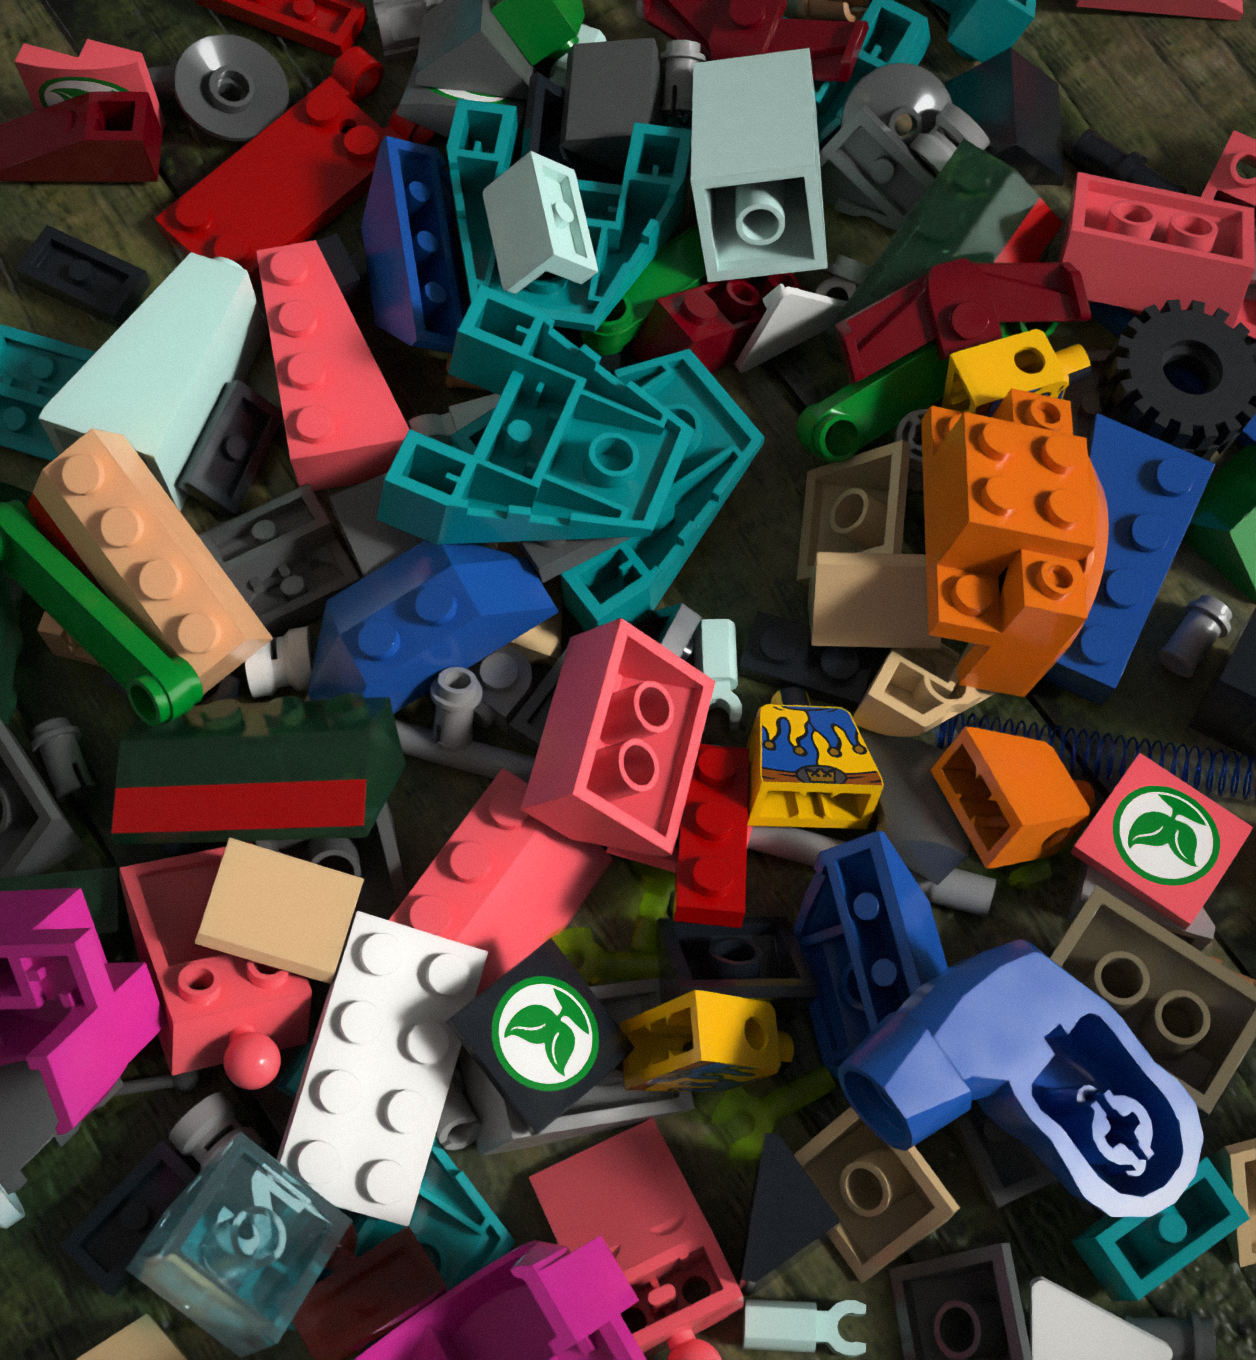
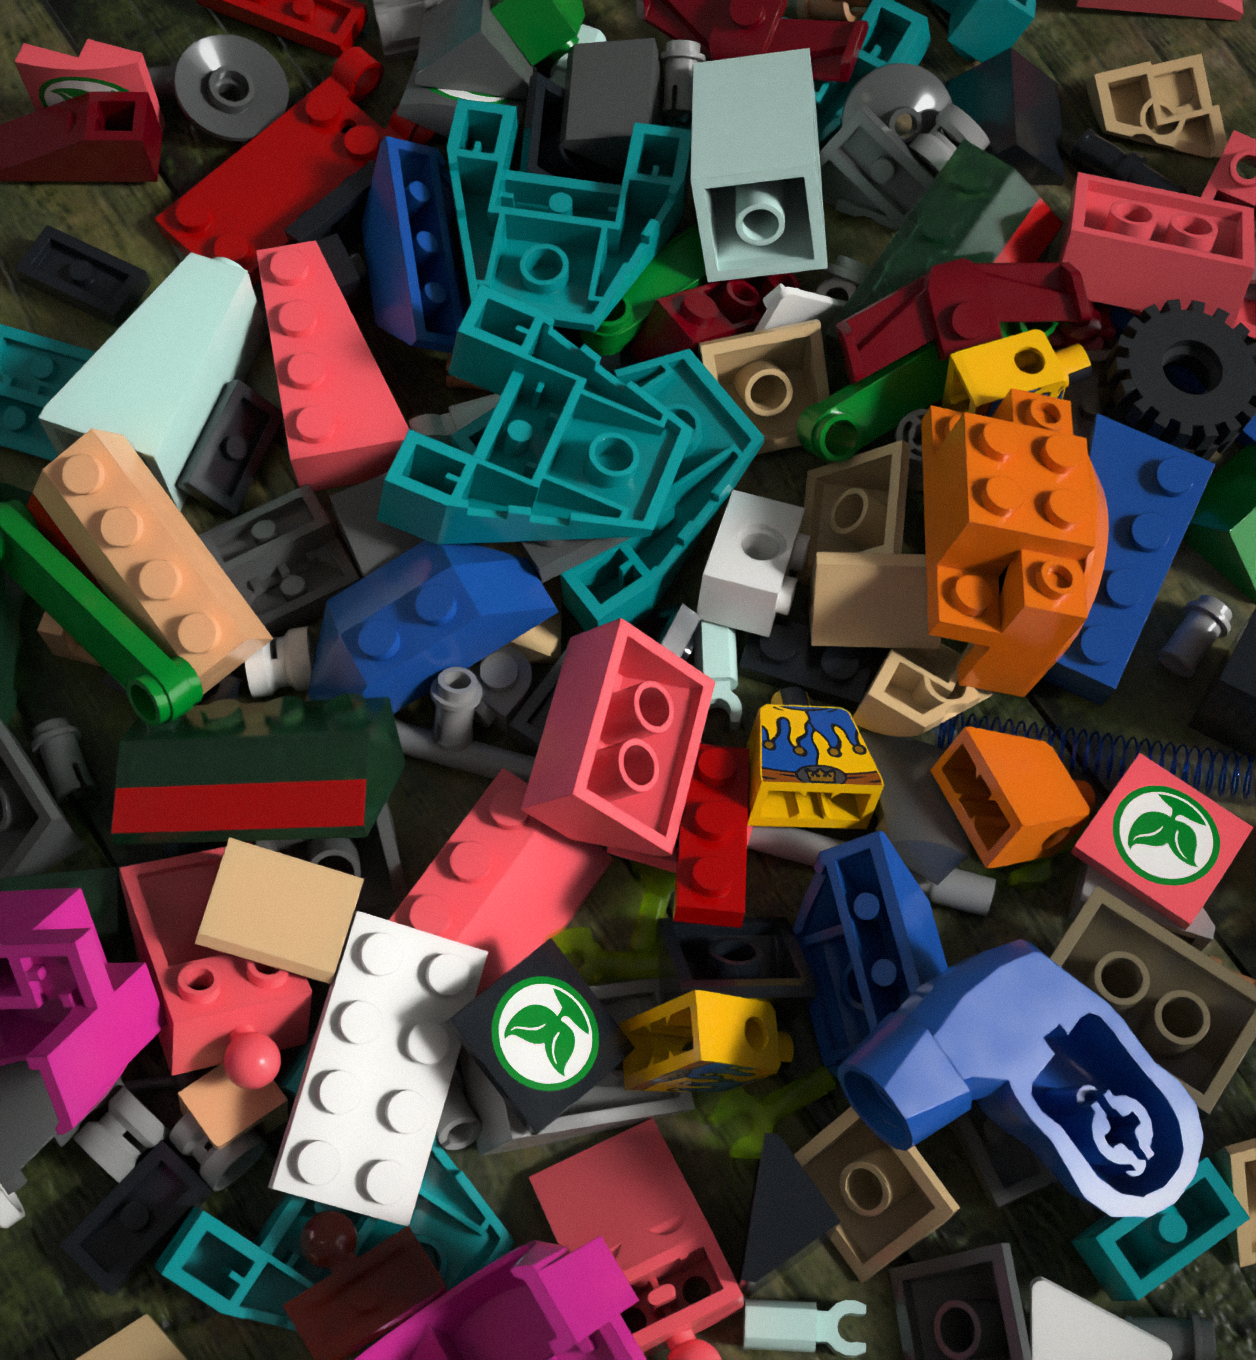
(121, 1134): none -> light grey wheel
(229, 1111): none -> light nougat panel
(241, 1247): clear light blue slope -> none
(337, 212): none -> black plate
(538, 223): light aqua panel -> none
(751, 564): none -> white brick
(771, 377): none -> tan slope
(1087, 334): none -> dark red plant
(1160, 106): none -> tan slope

